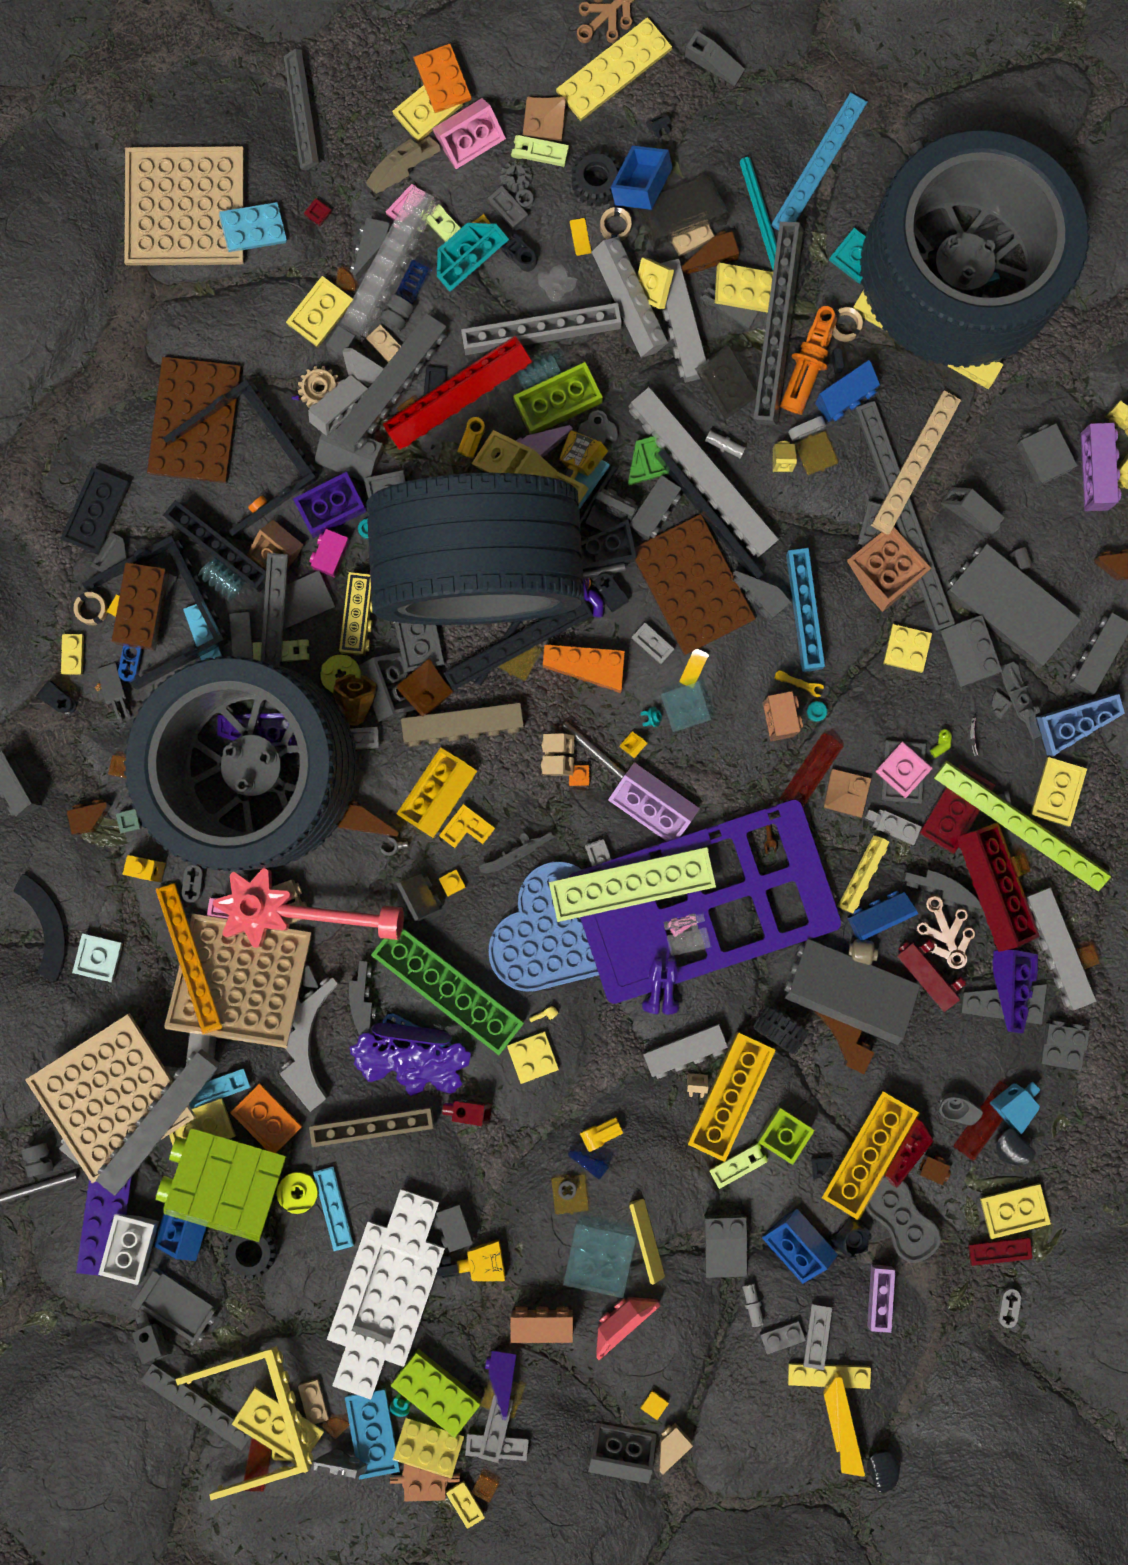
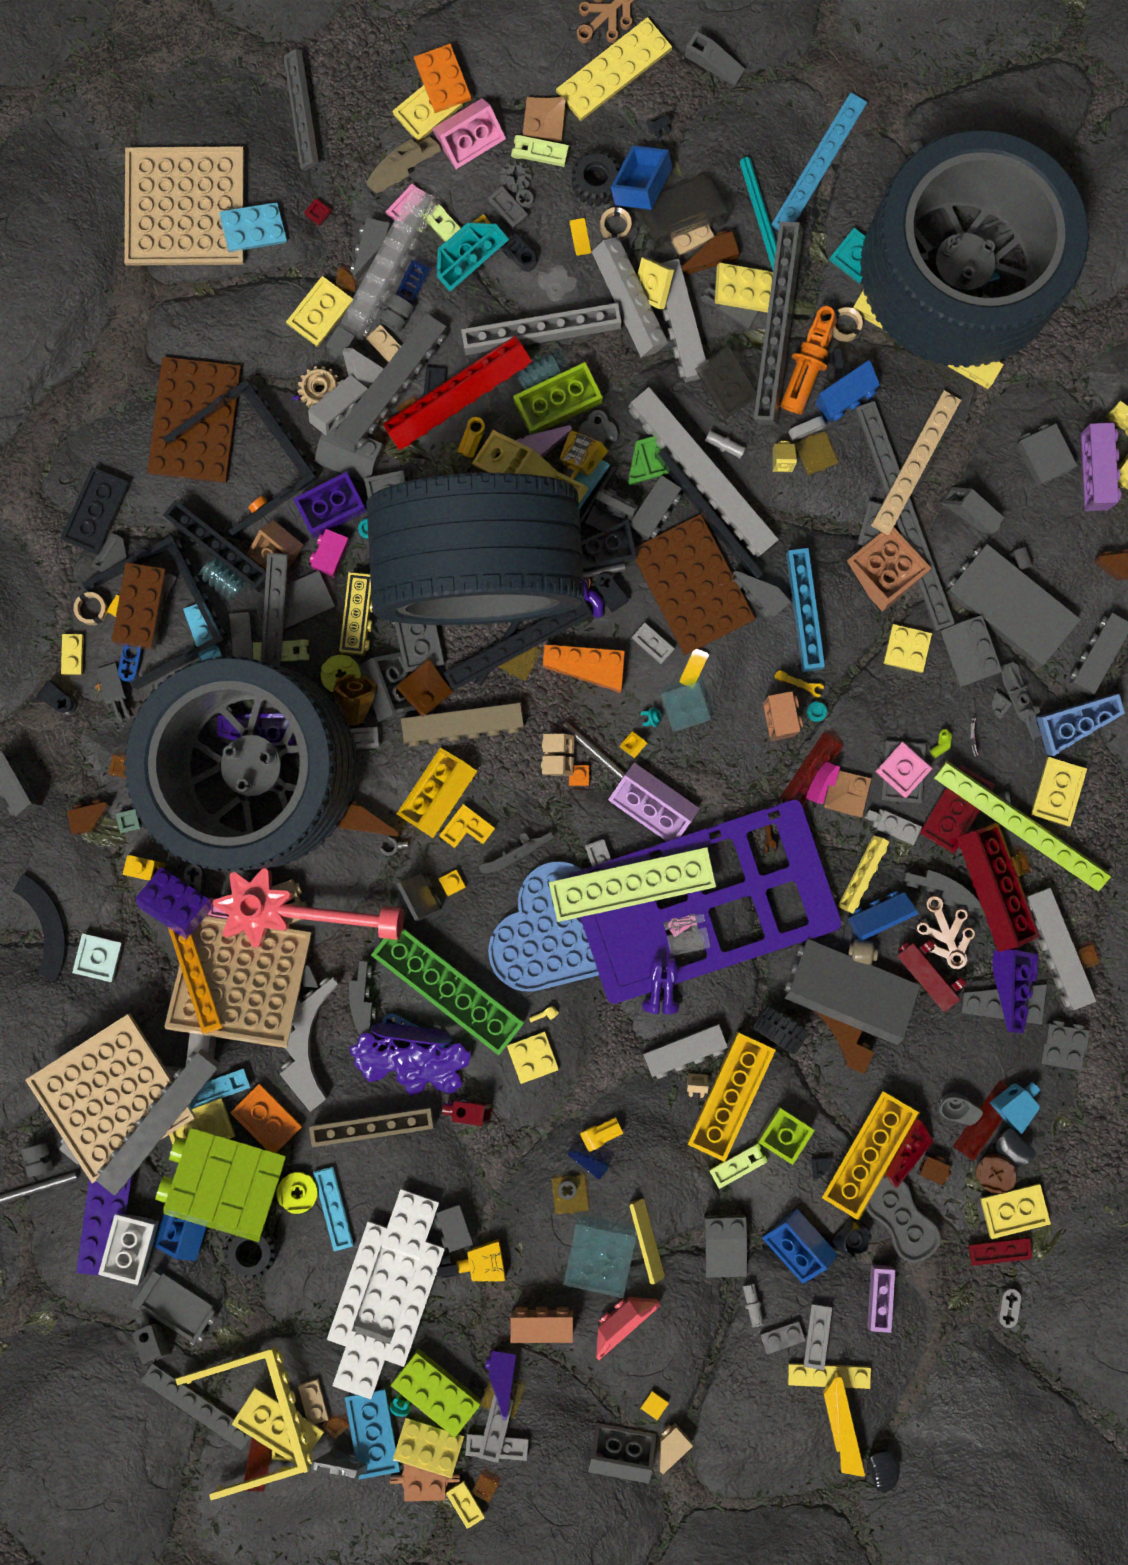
(173, 903): none -> dark purple brick
(825, 776): none -> dark pink slope
(996, 1173): none -> reddish brown tile

